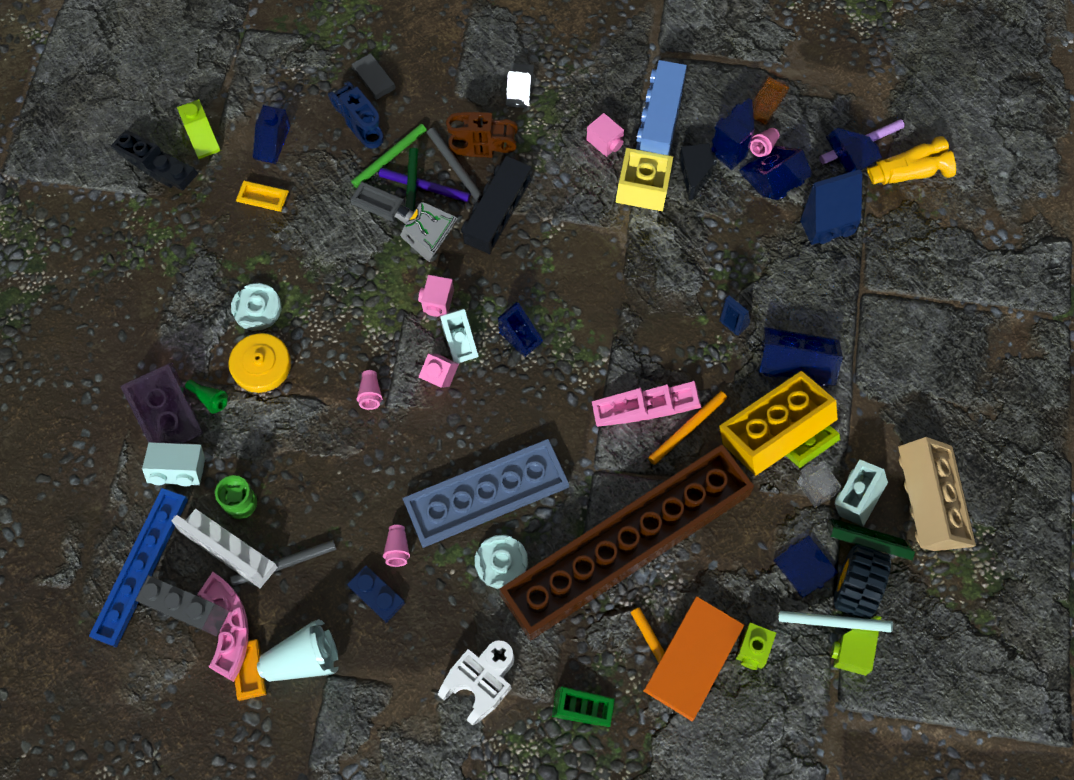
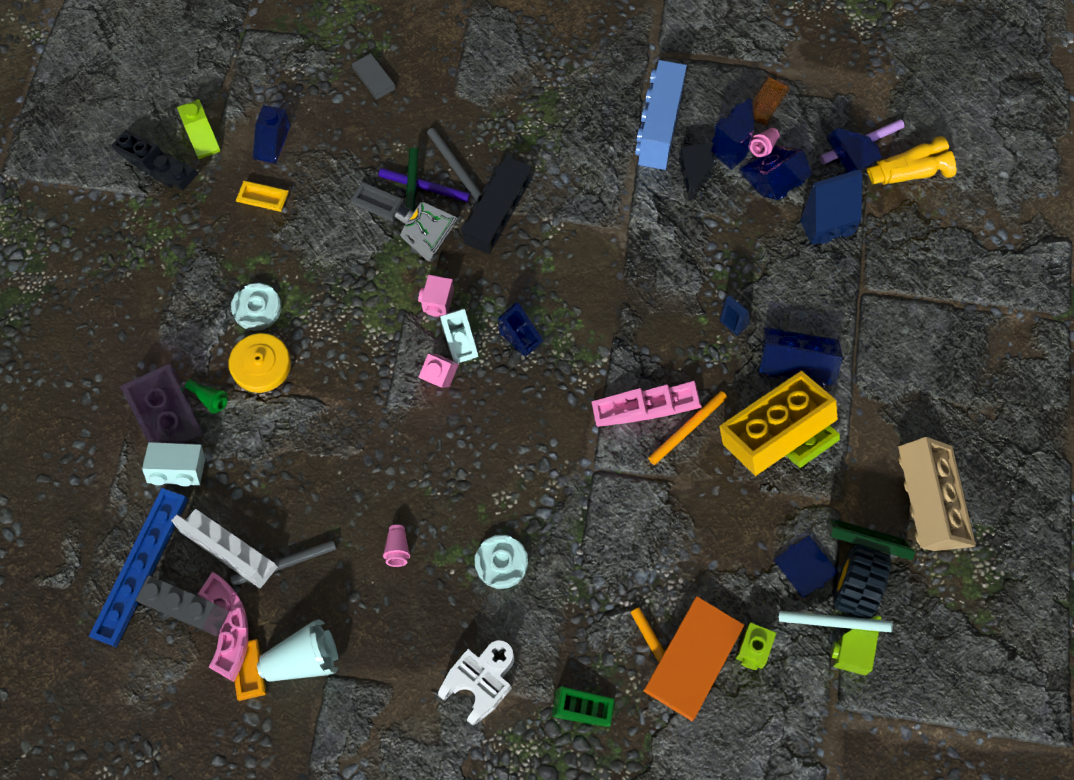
(236, 497): bright green wheel -> none
(358, 113): dark blue piece -> none
(369, 392): bright pink cone -> none
(376, 594): dark blue plate -> none
(389, 155): bright green bar -> none
(485, 493): sand blue plate -> none
(489, 135): reddish brown piece -> none
(519, 85): slope -> none
(605, 135): bright pink brick -> none
(625, 542): reddish brown brick -> none
(644, 179): light yellow slope -> none
(818, 483): clear brick -> none
(861, 492): light aqua brick -> none

